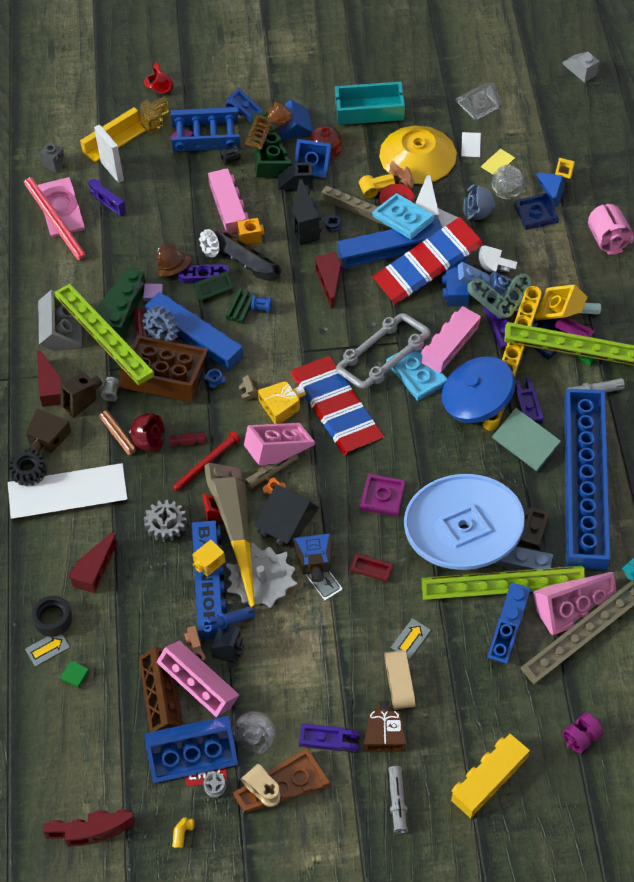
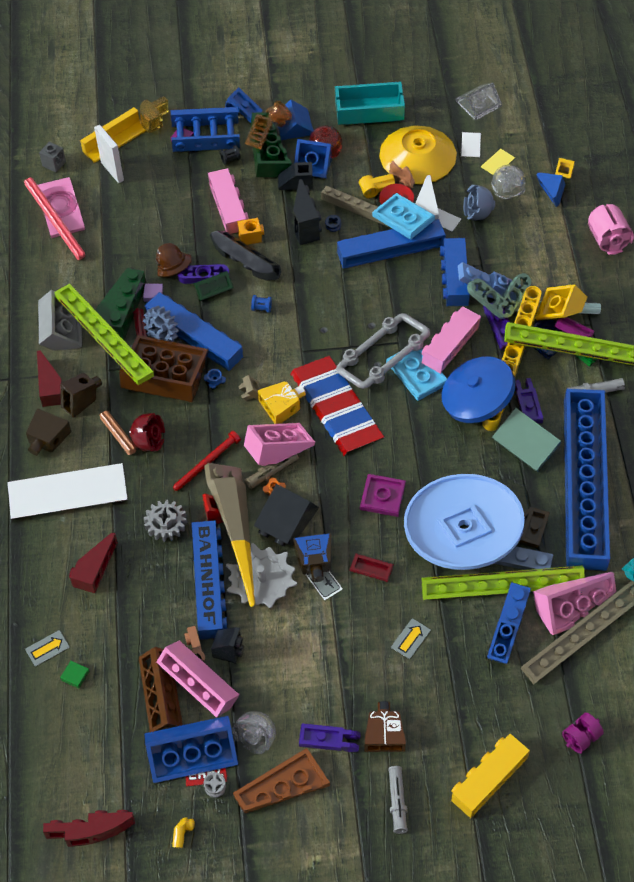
(27, 476): black tyre -> none
(45, 604): black tyre -> none
(106, 197): dark purple hinge -> none
(110, 390): light grey bush -> none
(162, 84): red piece -> none
(187, 439): dark red axle -> none
(208, 558): yellow brick -> none
(209, 243): white gear -> none
(222, 620): blue pin -> none
(246, 294): dark green tile -> none
(260, 783): tan piece -> none
(329, 273): dark red slope -> none
(399, 679): tan beam -> none
(427, 260): sticker -> none
(490, 260): white brick -> none
(536, 211): clear blue tile -> none
(582, 65): light grey slope -> none

